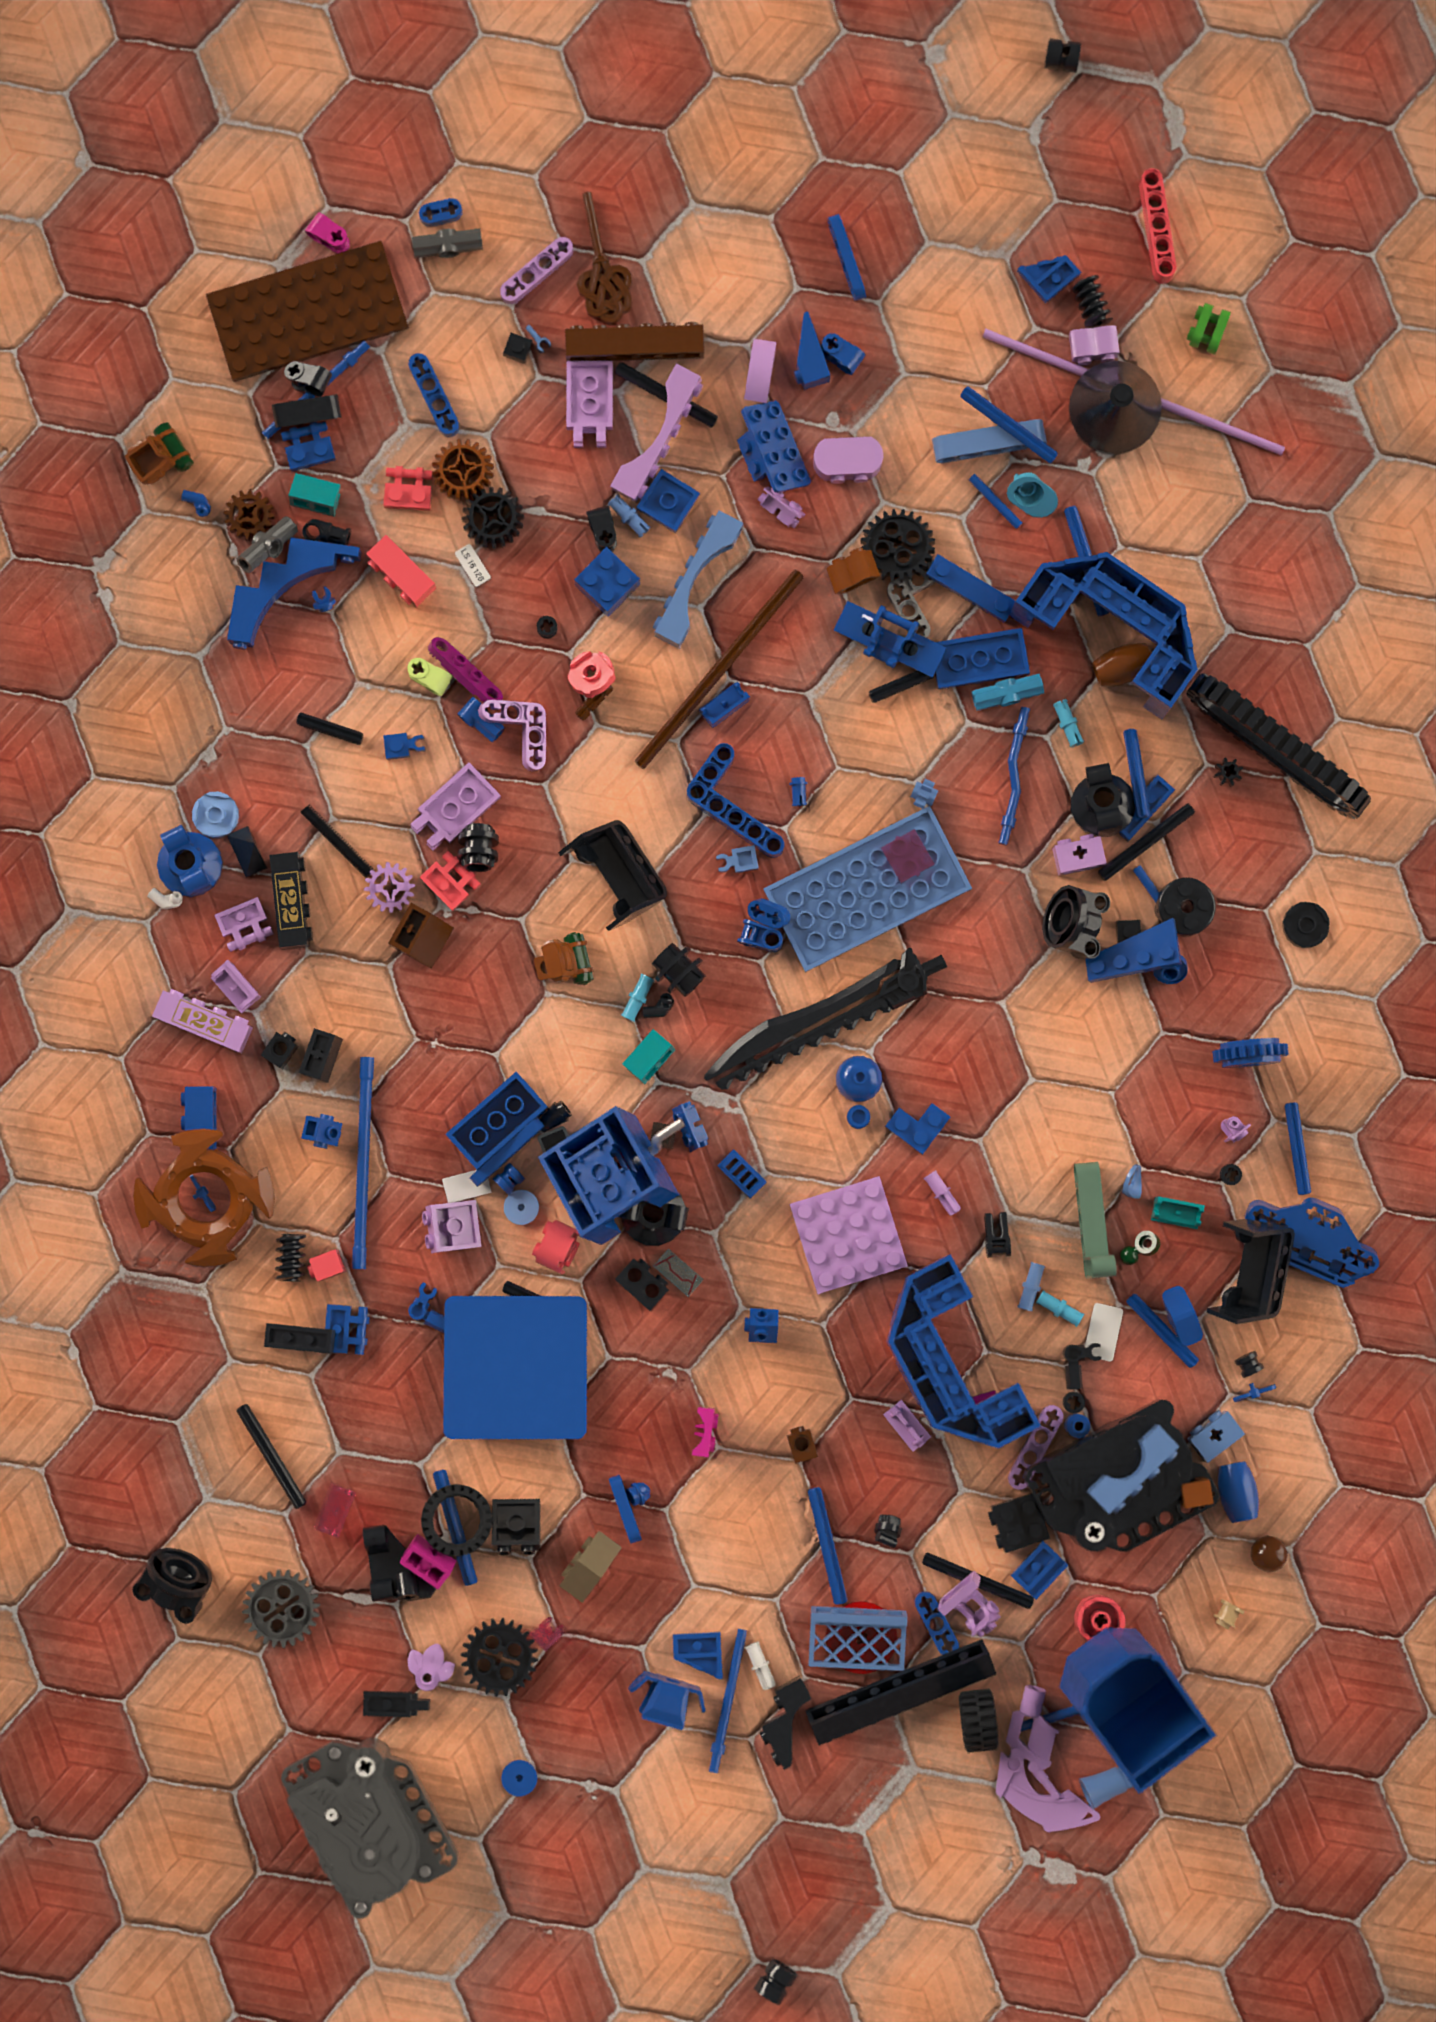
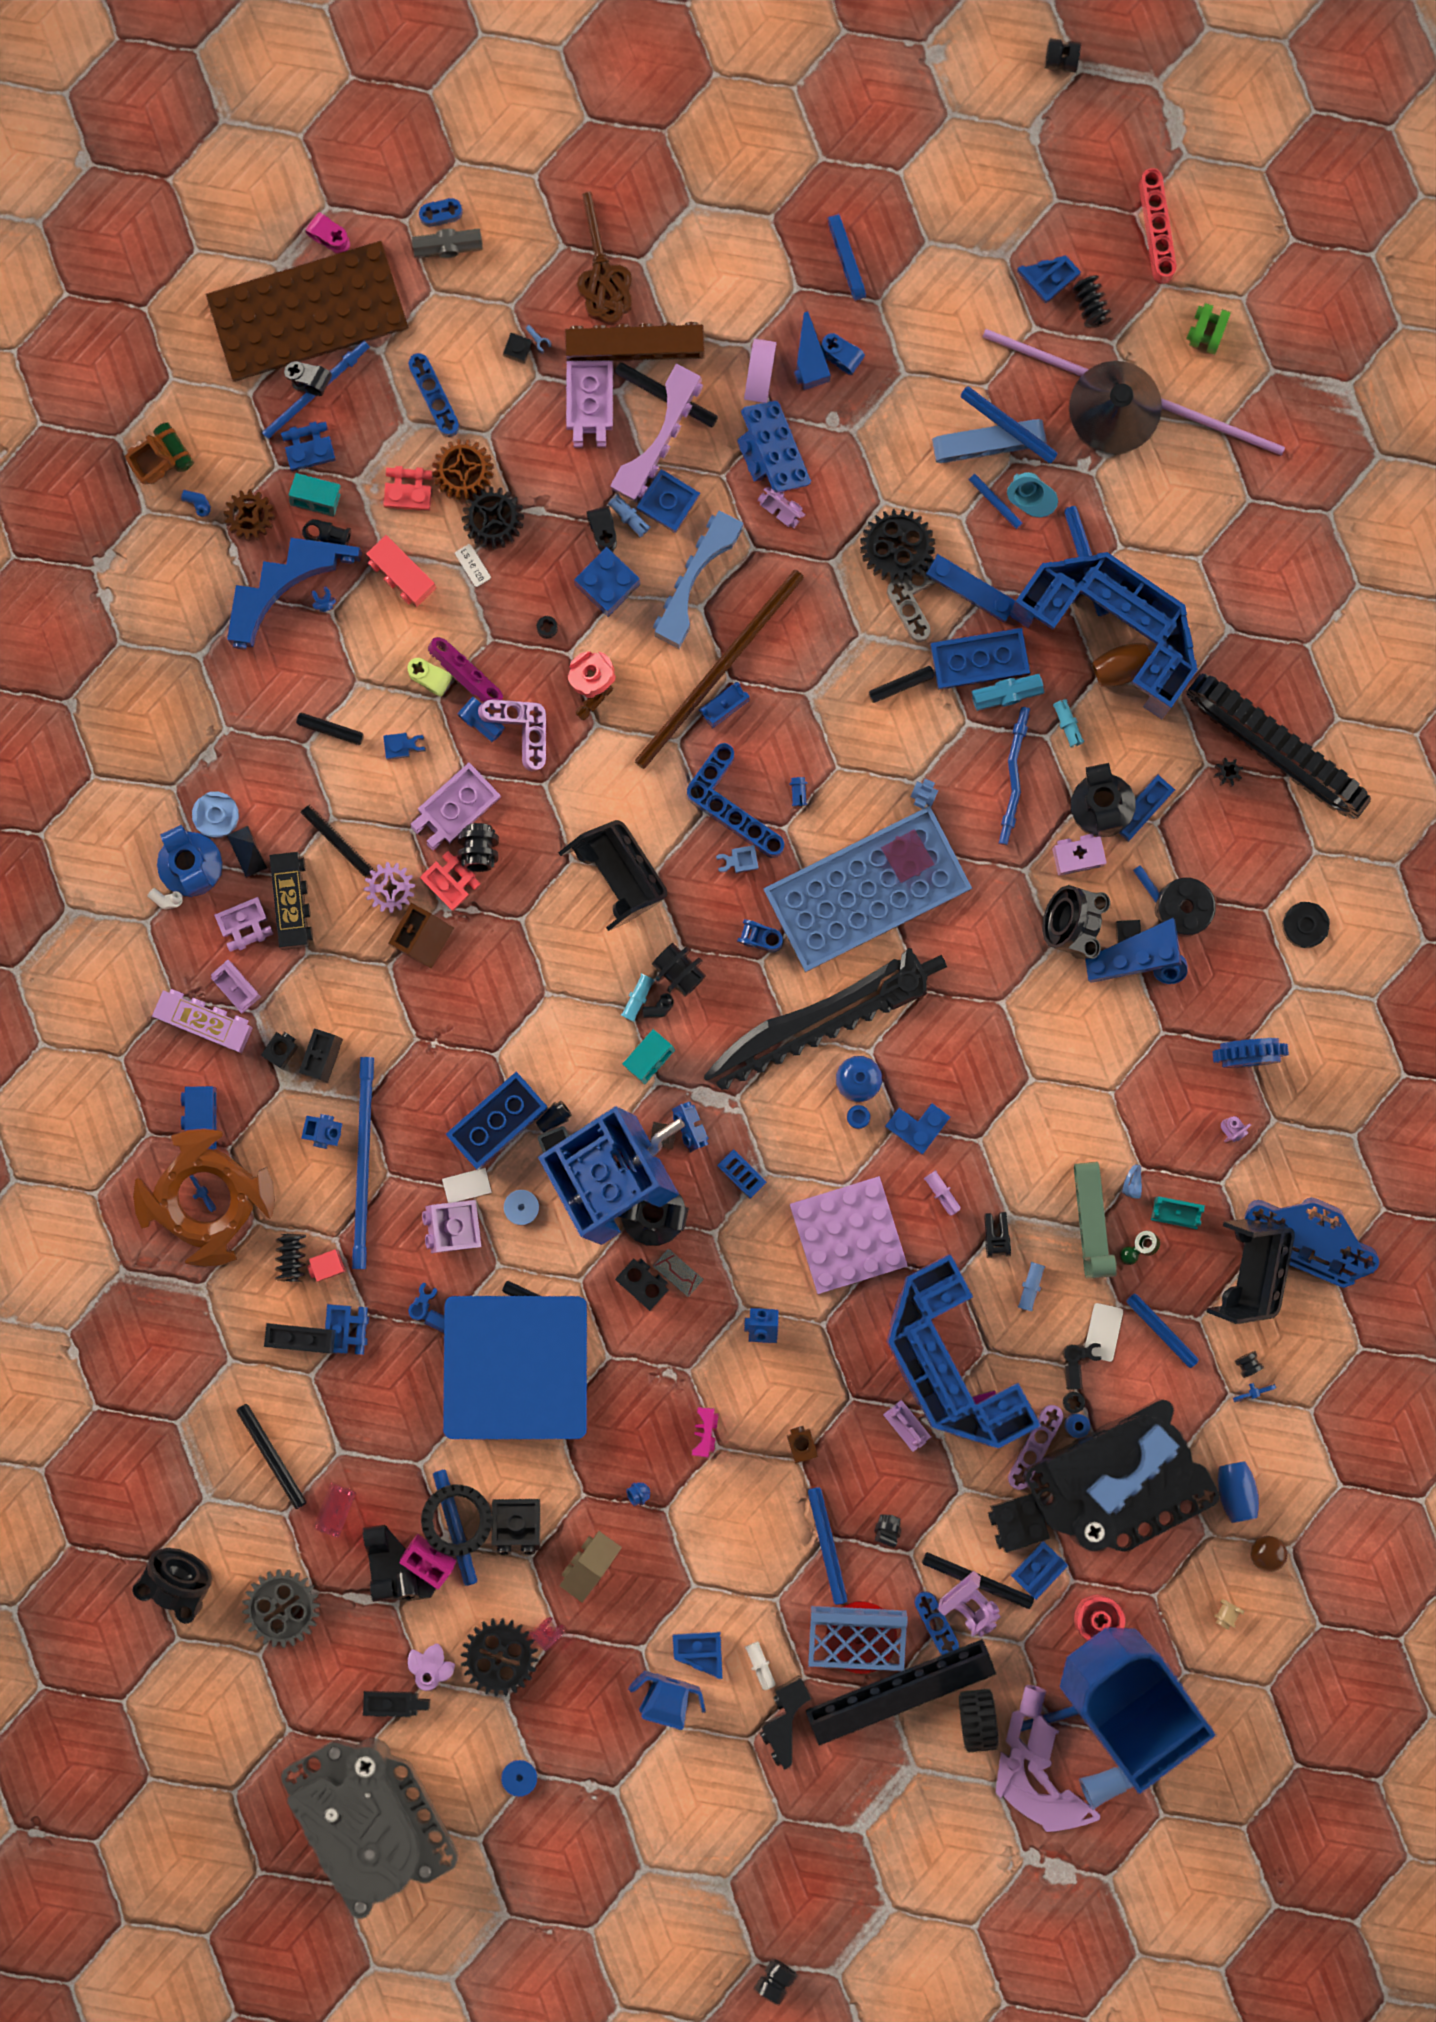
(267, 544): dark grey piece -> none
(306, 410): black beam -> none
(503, 1180): blue wheel -> none
(507, 1152): blue beam -> none
(534, 268): lavender beam -> none
(557, 1246): coral brick -> none
(565, 960): dark orange piece -> none
(625, 1509): blue beam -> none
(718, 1747): blue bar -> none
(769, 908): blue beam -> none
(848, 459): lavender brick -> none
(853, 571): dark orange brick -> none
(887, 646): blue piece -> none
(1060, 1308): medium azure pin -> none
(1094, 344): lavender brick -> none
(1136, 773): blue axle -> none
(1146, 842): black axle -> none
(1182, 1315): blue piece -> none
(1196, 1493): dark orange panel -> none
(1224, 1170): black bush -> none
(1228, 1434): medium blue brick -> none
(1297, 1148): blue axle -> none

